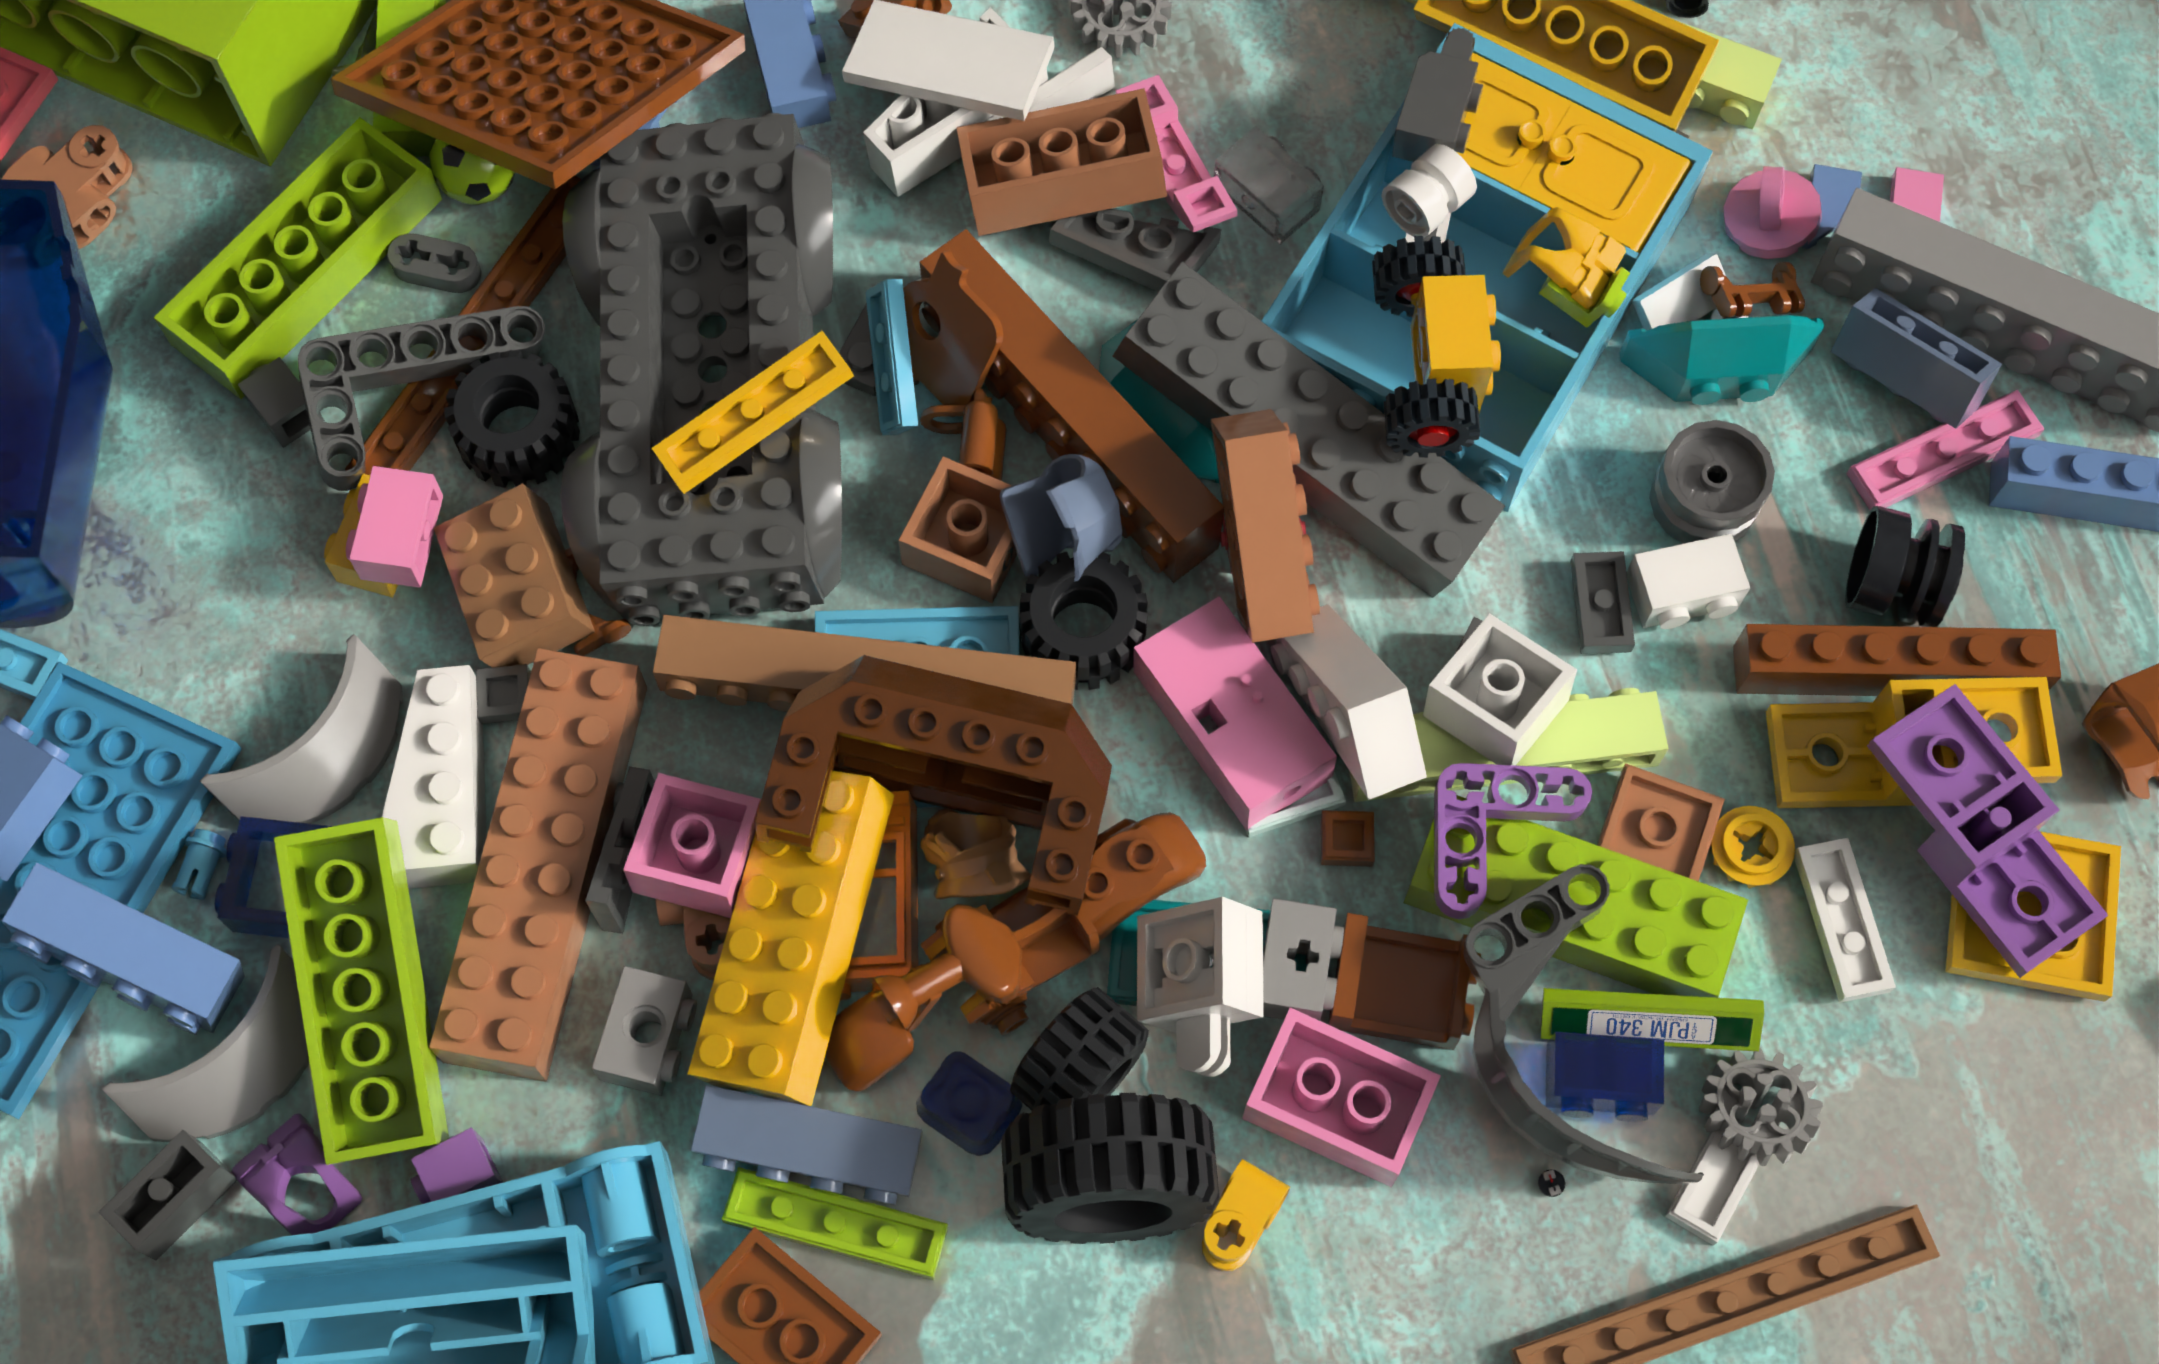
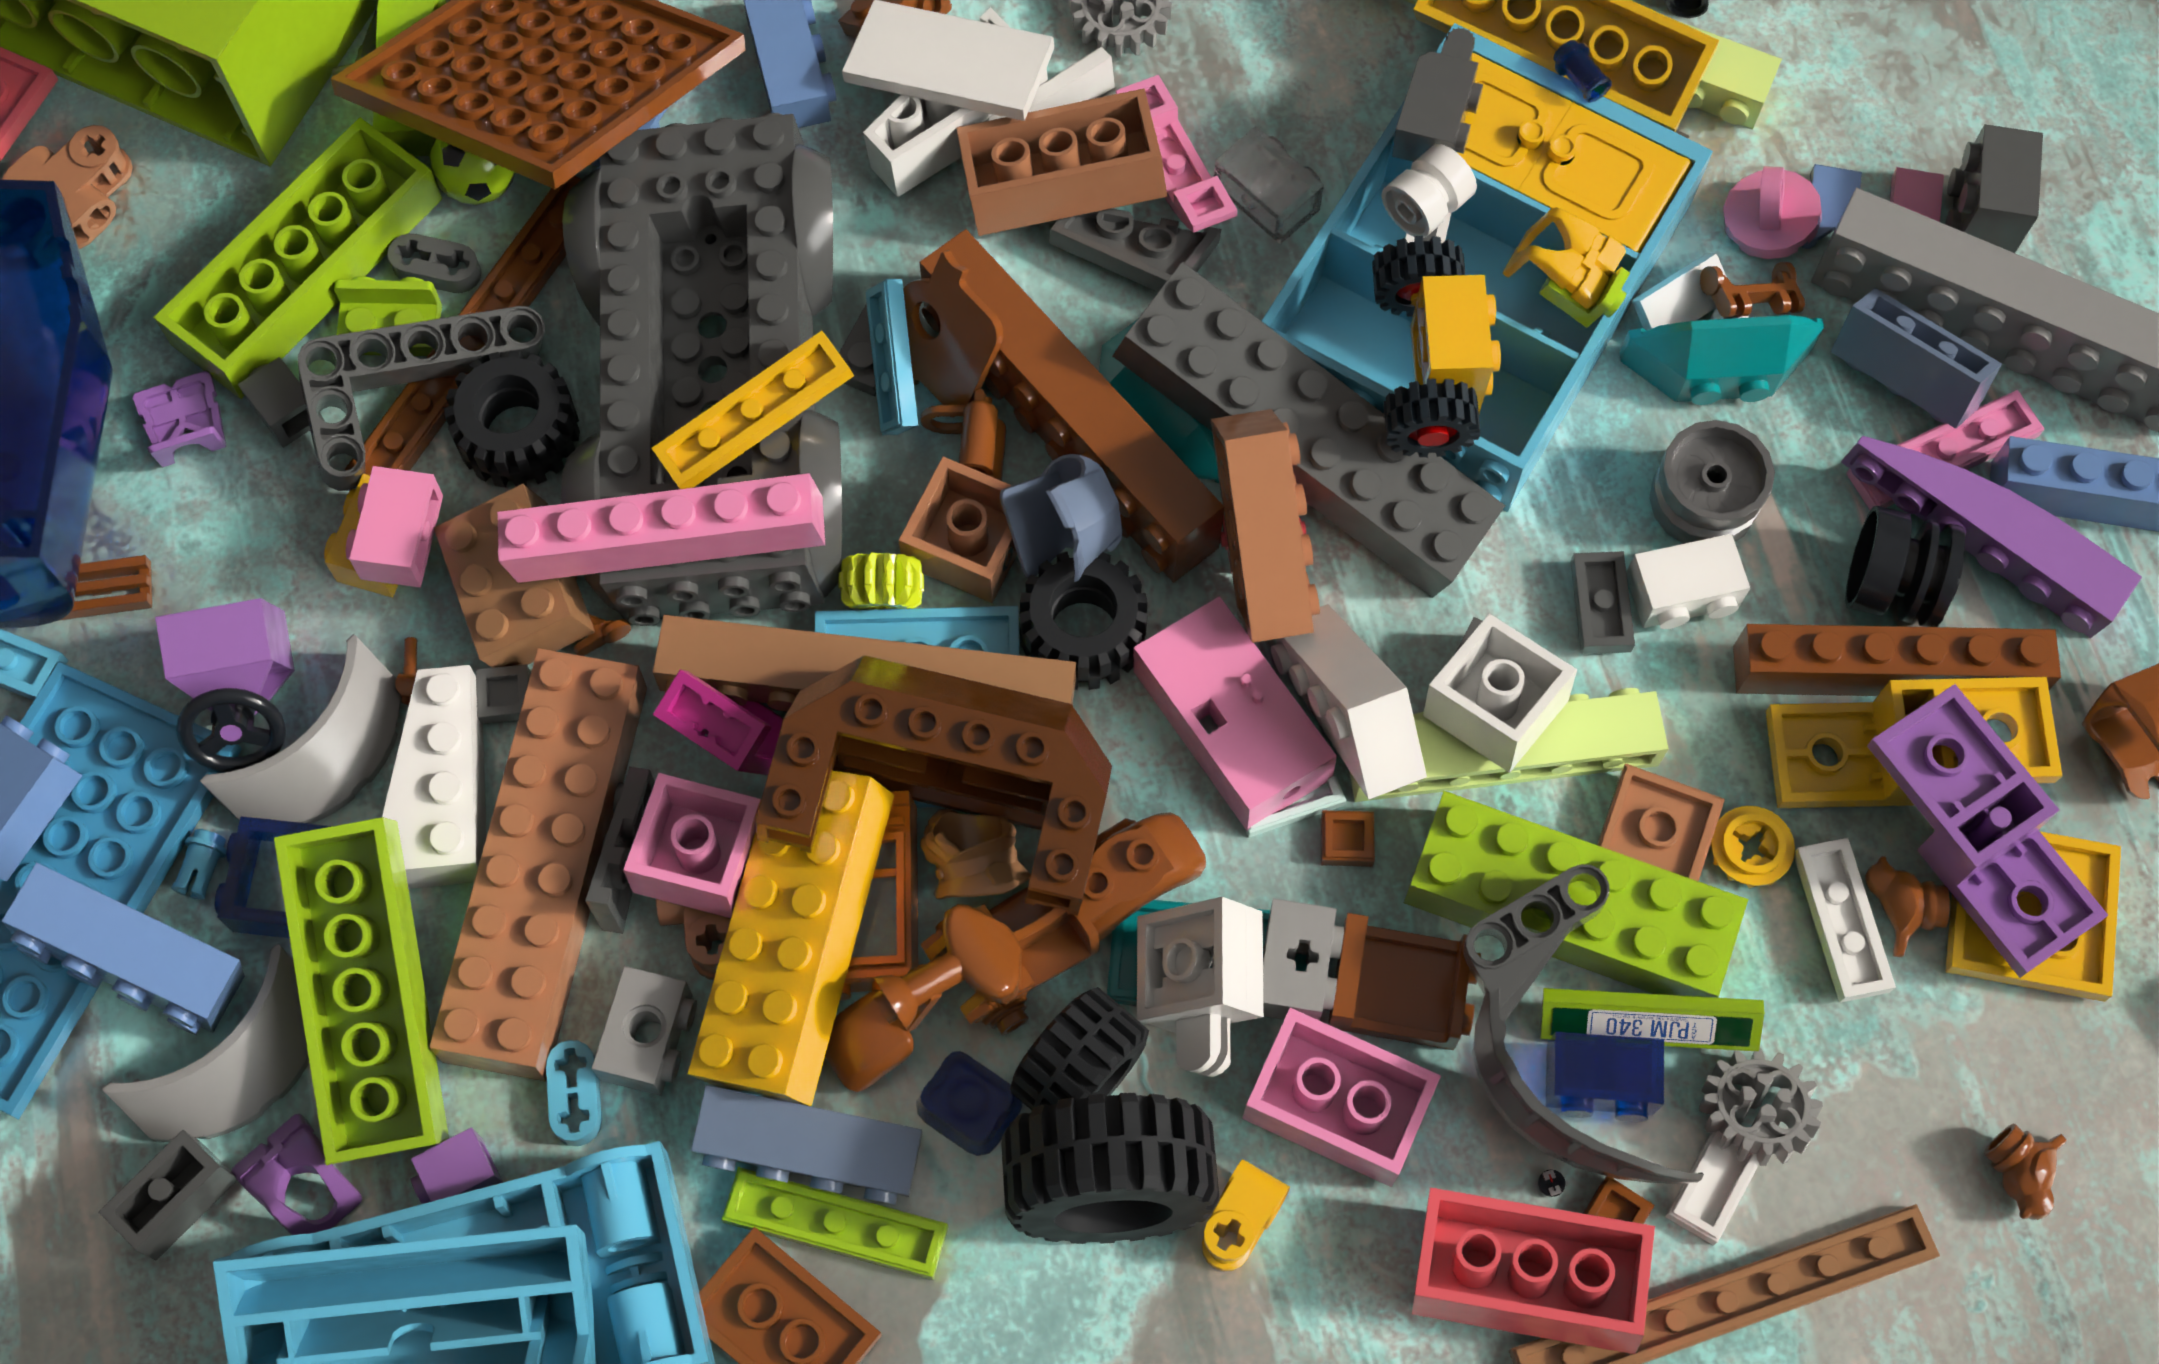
(113, 568): none -> dark orange tile
(179, 408): none -> medium lavender piece
(233, 665): none -> medium lavender piece
(386, 303): none -> lime bracket
(405, 681): none -> dark orange hand
(560, 1093): none -> medium azure beam
(661, 528): none -> bright pink brick
(736, 734): none -> dark pink panel
(881, 581): none -> neon yellow gear
(1472, 817): medium lavender beam -> none
(1534, 1270): none -> coral brick
(1574, 62): none -> clear blue pin
(1618, 1202): none -> dark orange tile
(1907, 902): none -> dark orange animal
(1997, 186): none -> dark grey piece
(2003, 532): none -> medium lavender slope
(2026, 1169): none -> dark orange animal

